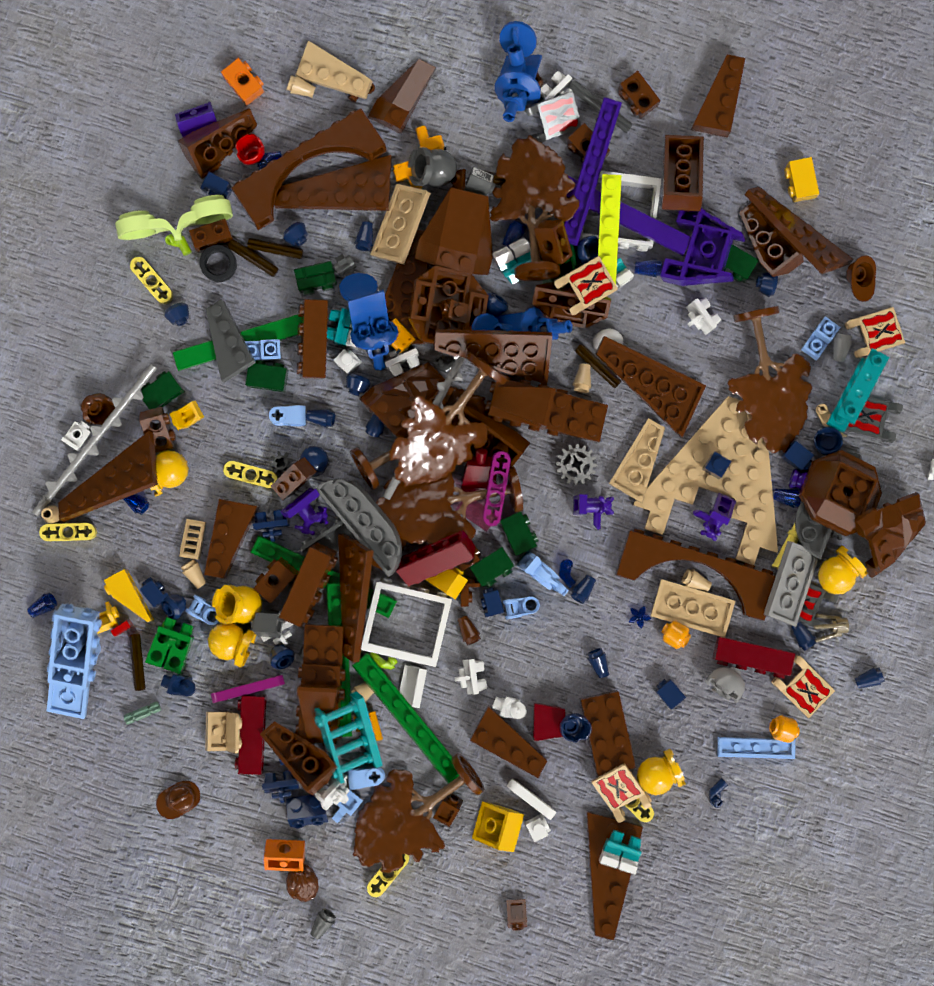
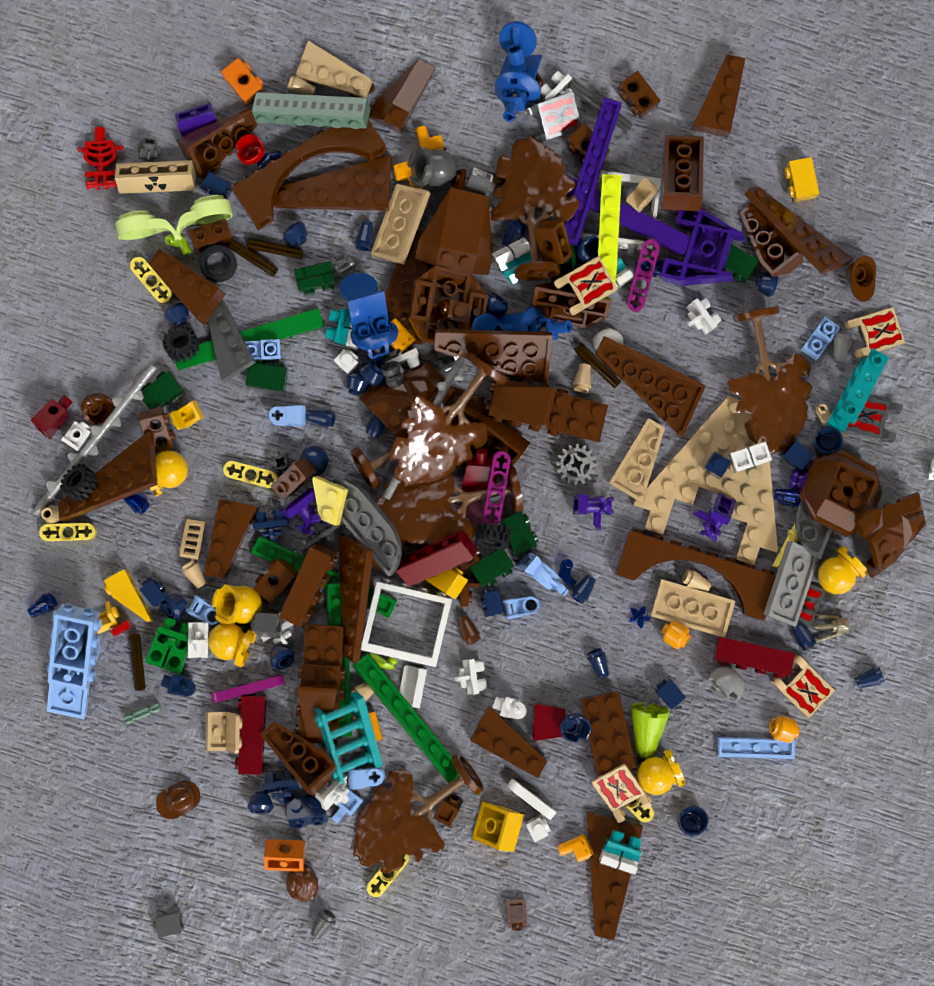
(48, 423): none -> dark red torso
(79, 482): none -> black tyre
(100, 146): none -> red torso
(148, 149): none -> dark grey gear
(155, 177): none -> tan brick
(168, 924): none -> dark grey brick
(176, 335): none -> black tyre
(192, 289): none -> reddish brown wedge
(198, 639): none -> white hips
(260, 803): none -> dark blue cone
(311, 110): none -> sand green brick
(313, 339): reddish brown brick -> none
(329, 499): none -> light yellow wing
(372, 373): none -> dark blue cone
(393, 375): none -> dark grey wheel
(492, 536): none -> black tyre
(579, 846): none -> light orange piece
(642, 194): none -> tan panel
(645, 275): none -> magenta beam
(648, 727): none -> lime cone
(693, 821): none -> dark blue hair
(715, 793): dark blue arm -> none
(750, 457): none -> white hips

